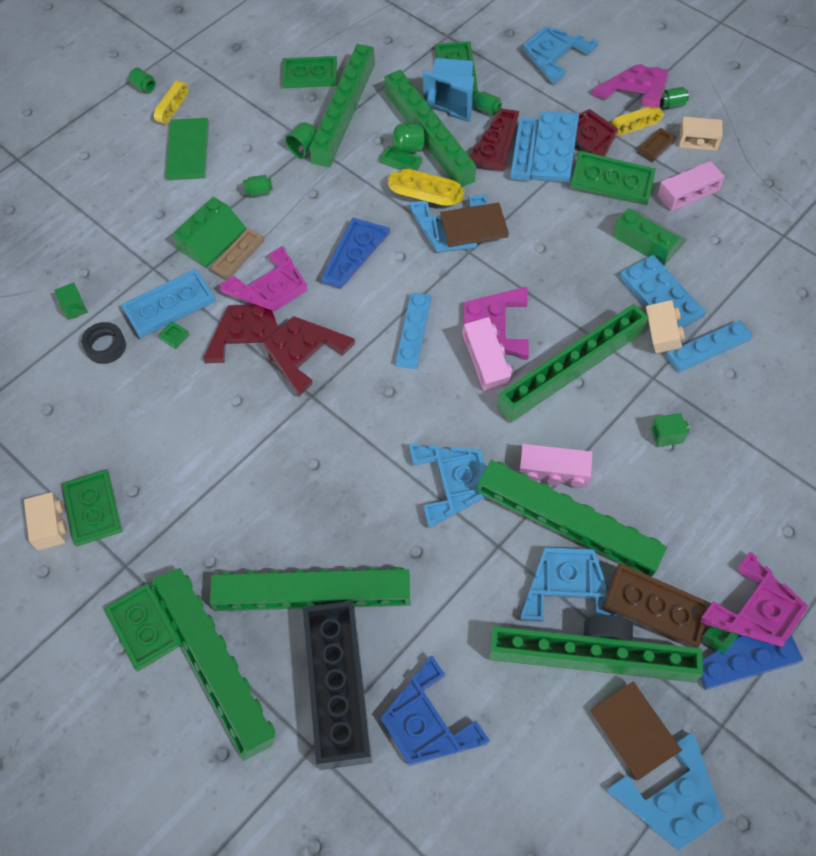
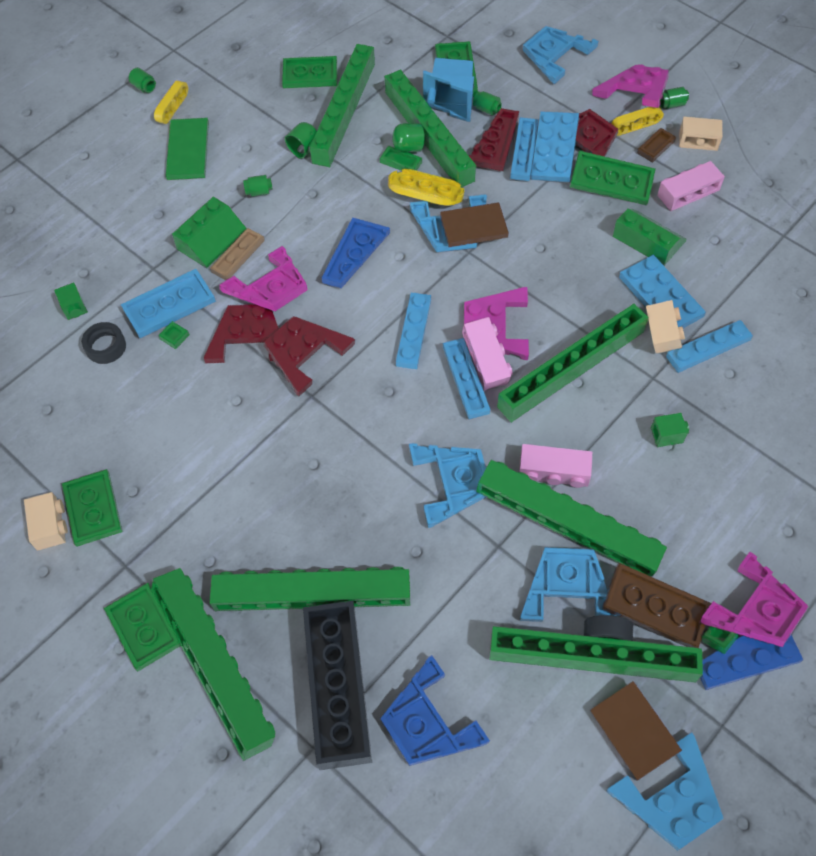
(466, 378): none -> dark azure plate

